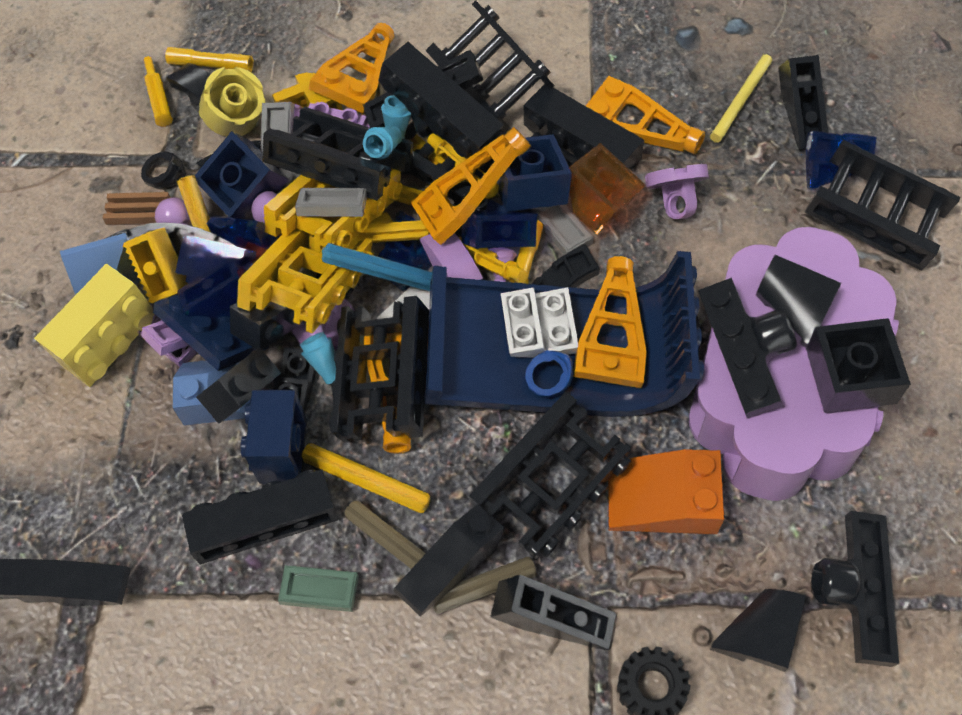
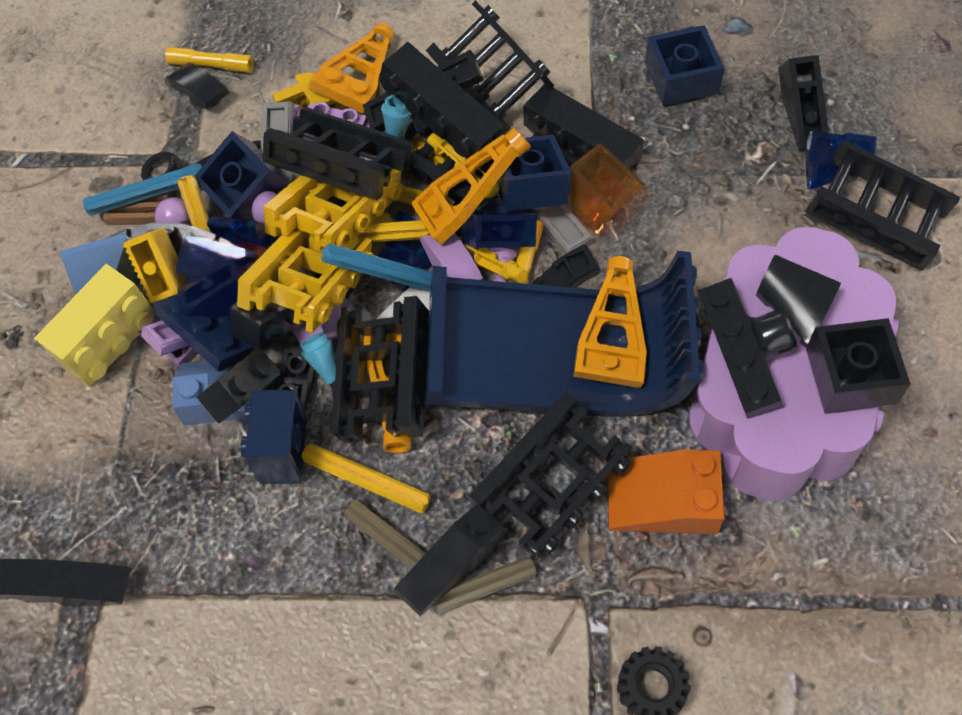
(137, 191): none -> dark azure axle
(157, 95): yellow axle -> none
(231, 101): light yellow brick -> none
(259, 516): black brick -> none
(318, 588): sand green tile -> none
(331, 202): light grey tile -> none
(381, 141): medium azure cone -> none
(539, 322): white slope -> none
(552, 612): black slope -> none
(565, 379): blue piece -> none
(615, 95): light orange plate -> none
(676, 184): lavender tile -> none
(684, 64): none -> dark blue brick
(741, 98): light yellow bar -> none
(764, 629): black slope -> none
(863, 587): black plate -> none

